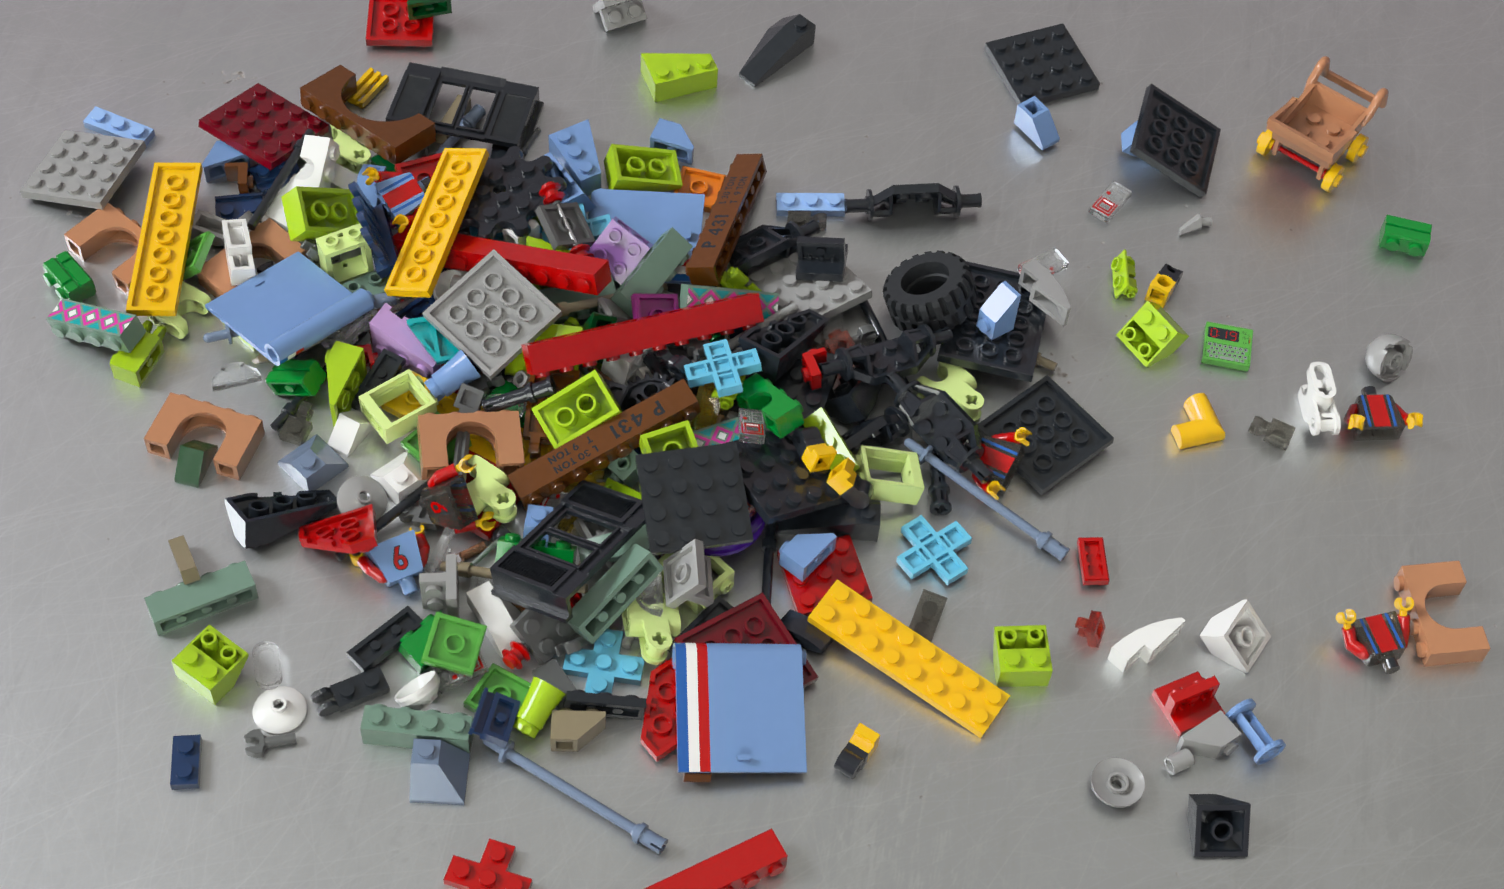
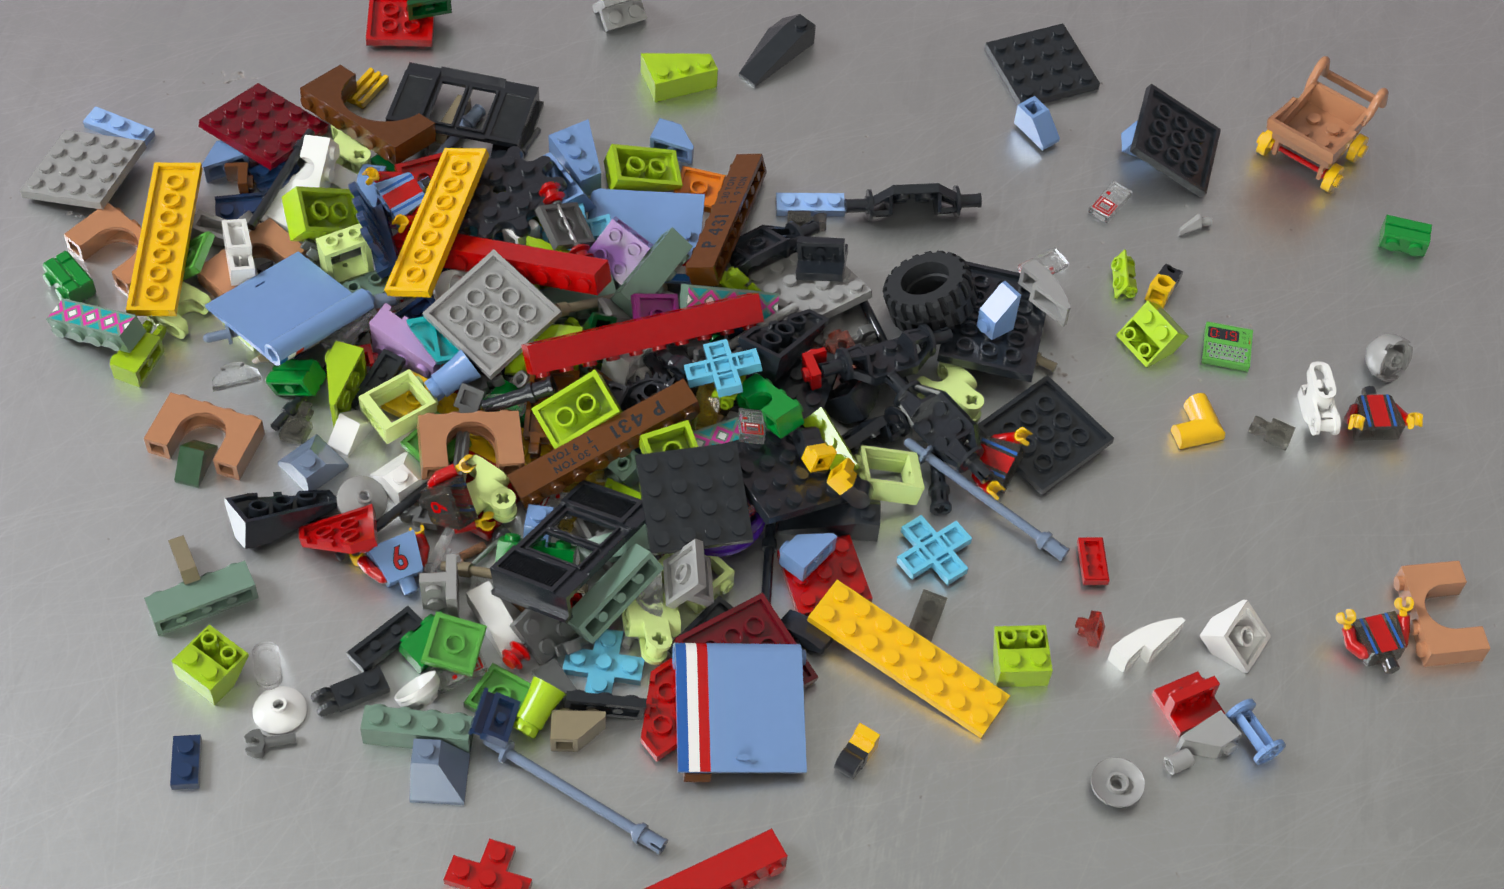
(1218, 826): black slope -> none

